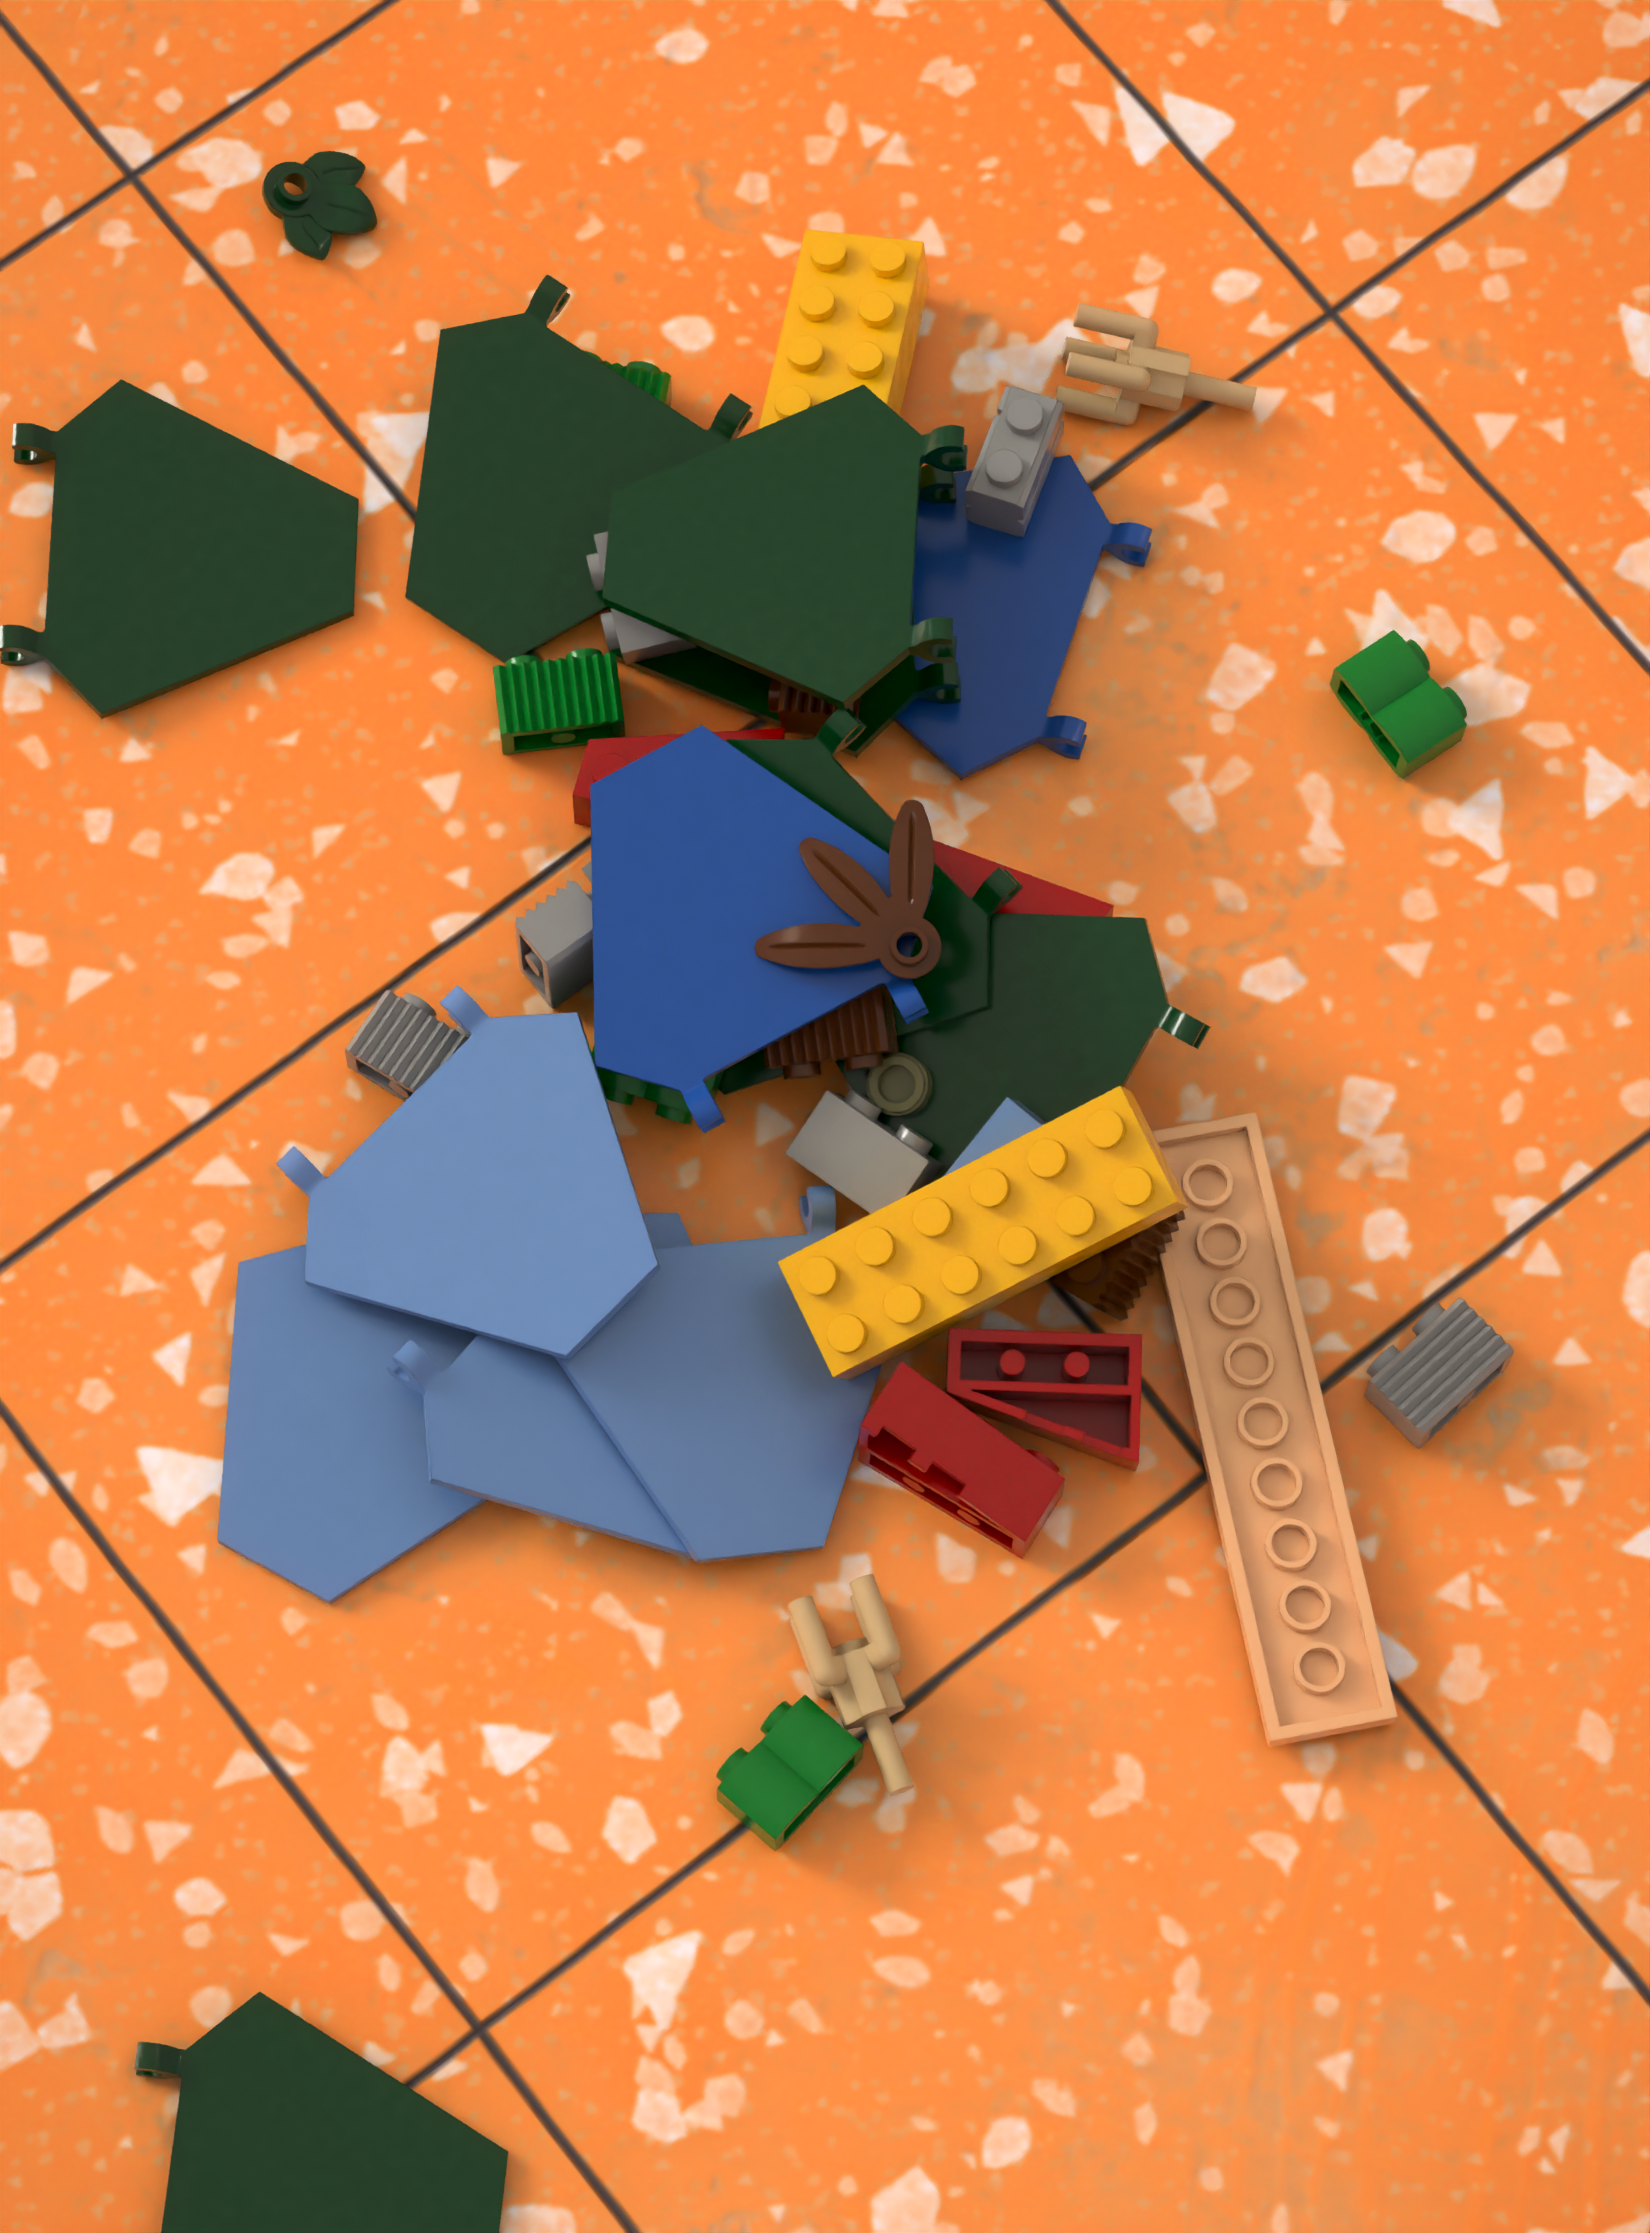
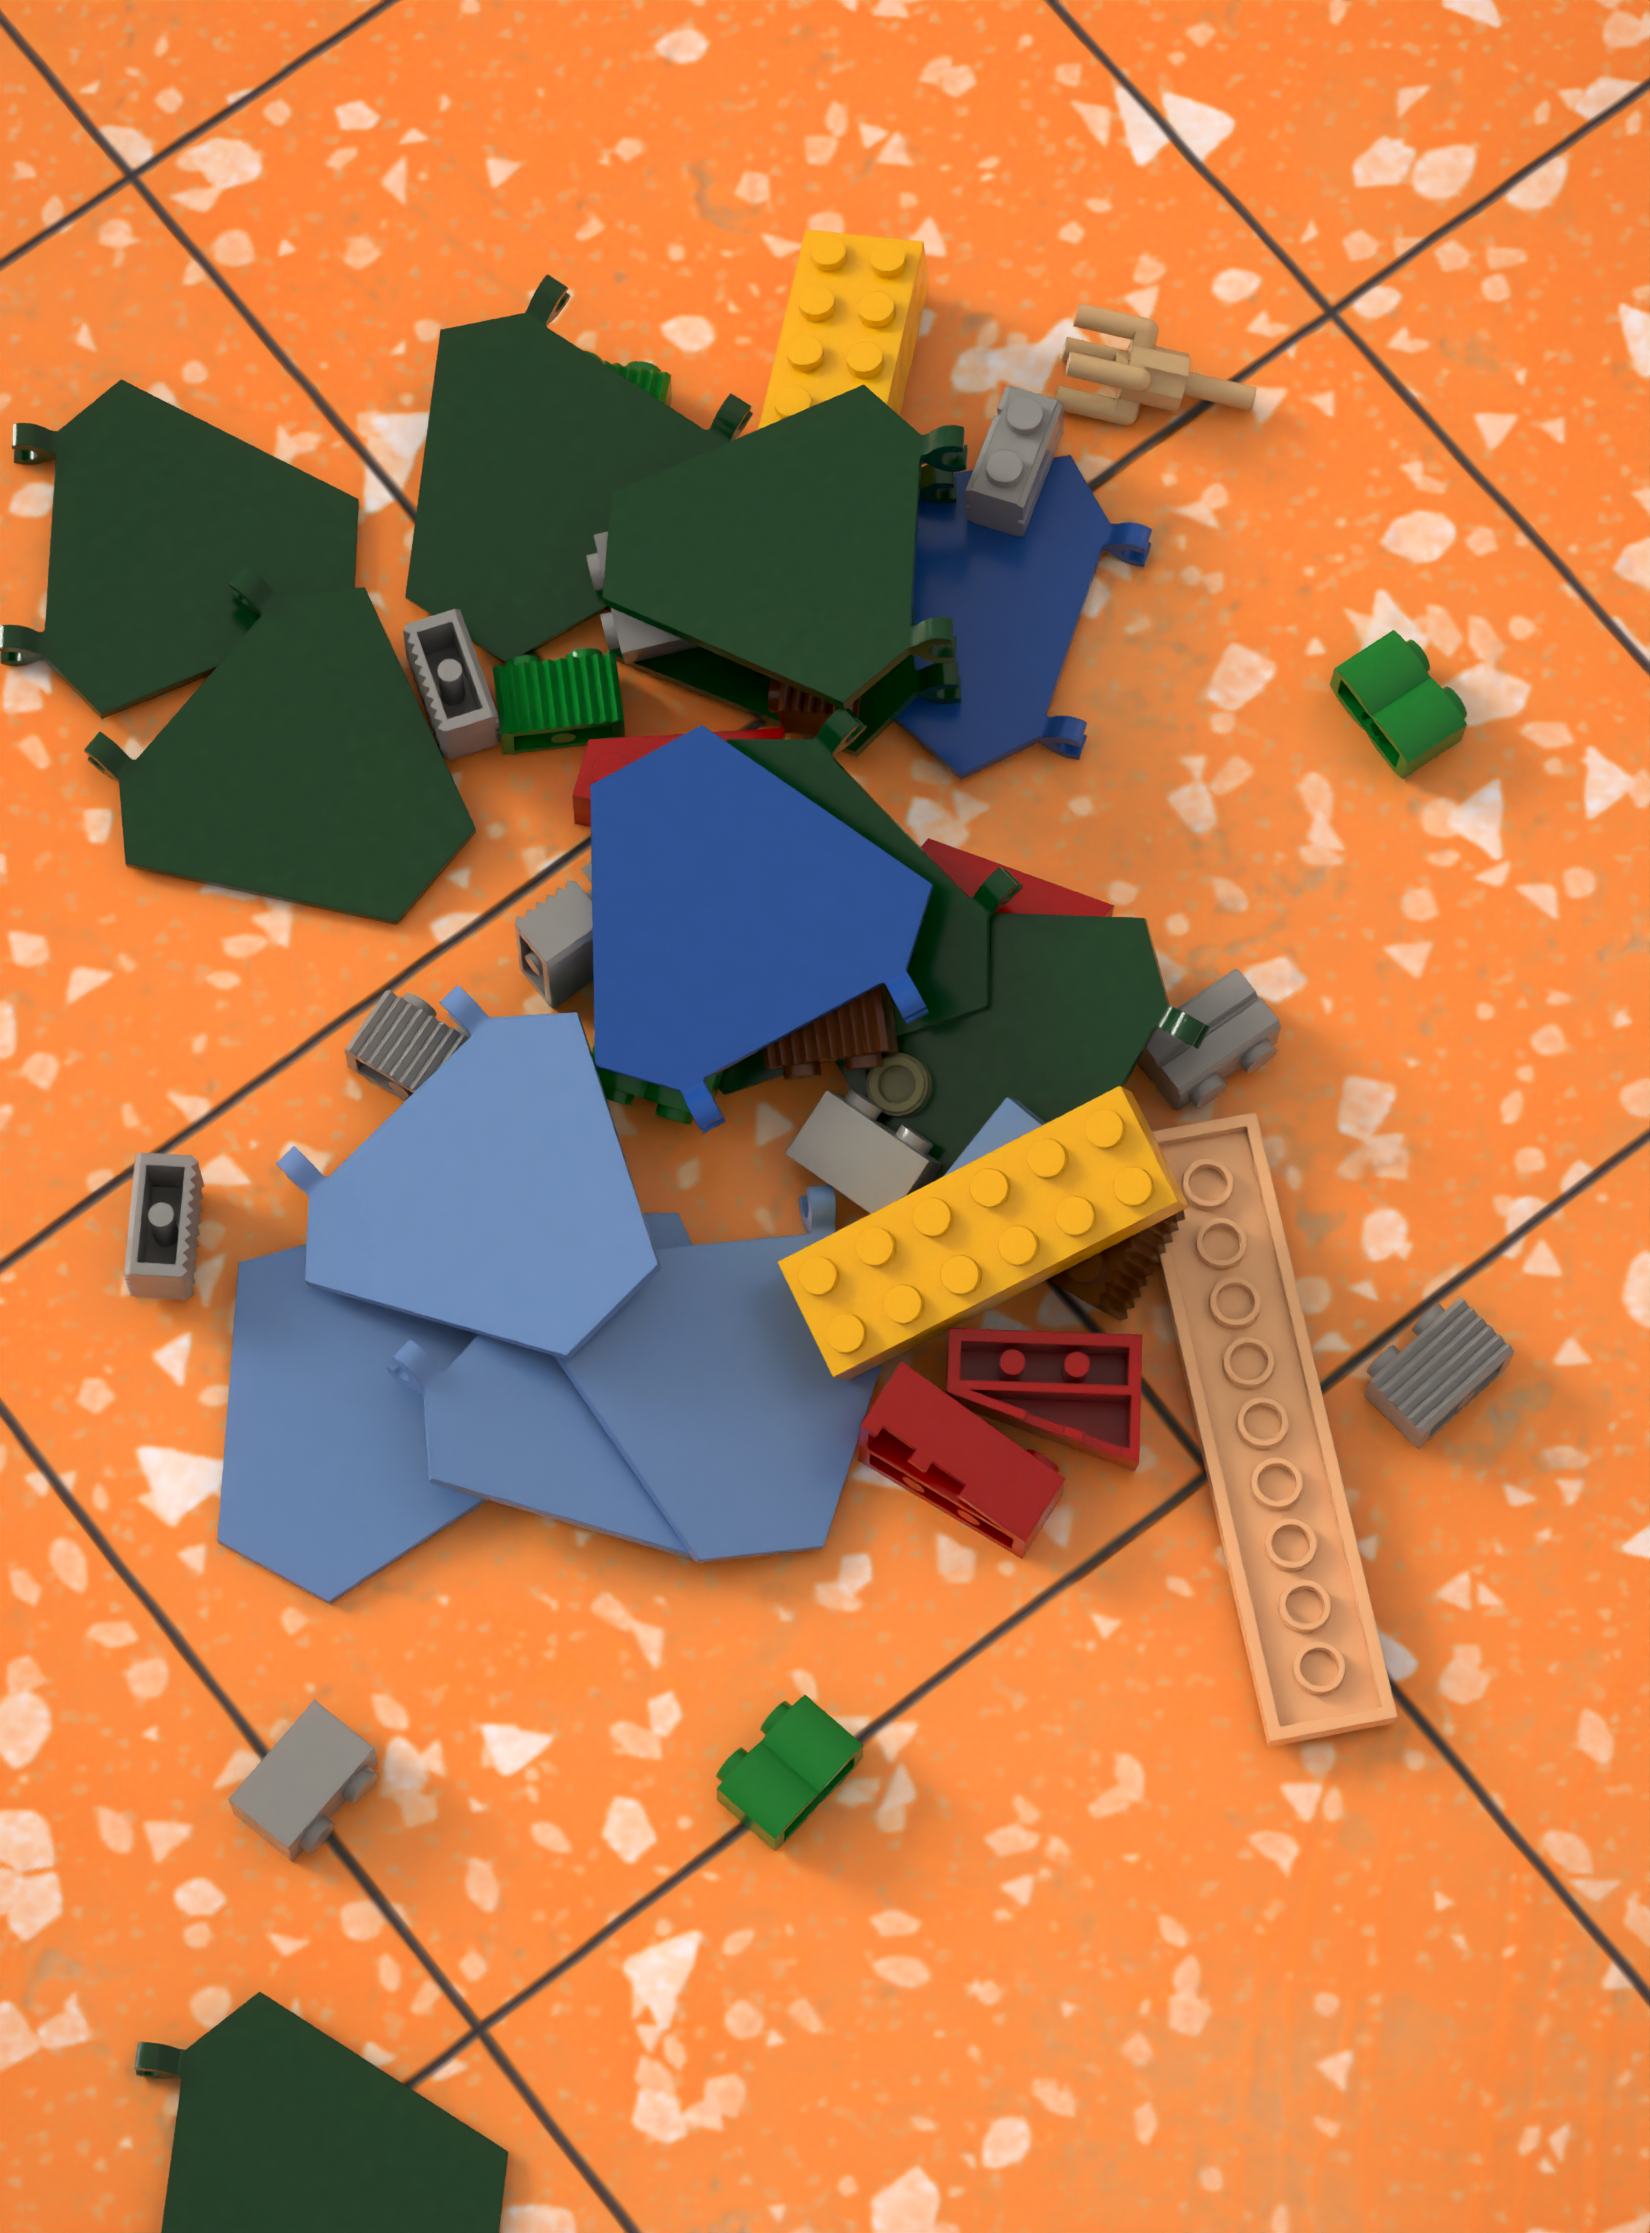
(163, 1226): none -> brick
(296, 767): none -> dark green flag
(305, 1782): none -> light grey brick
(328, 201): dark green plate -> none
(451, 684): none -> light grey brick
(859, 1673): tan plant -> none
(880, 917): reddish brown plant -> none
(1239, 1037): none -> light grey brick

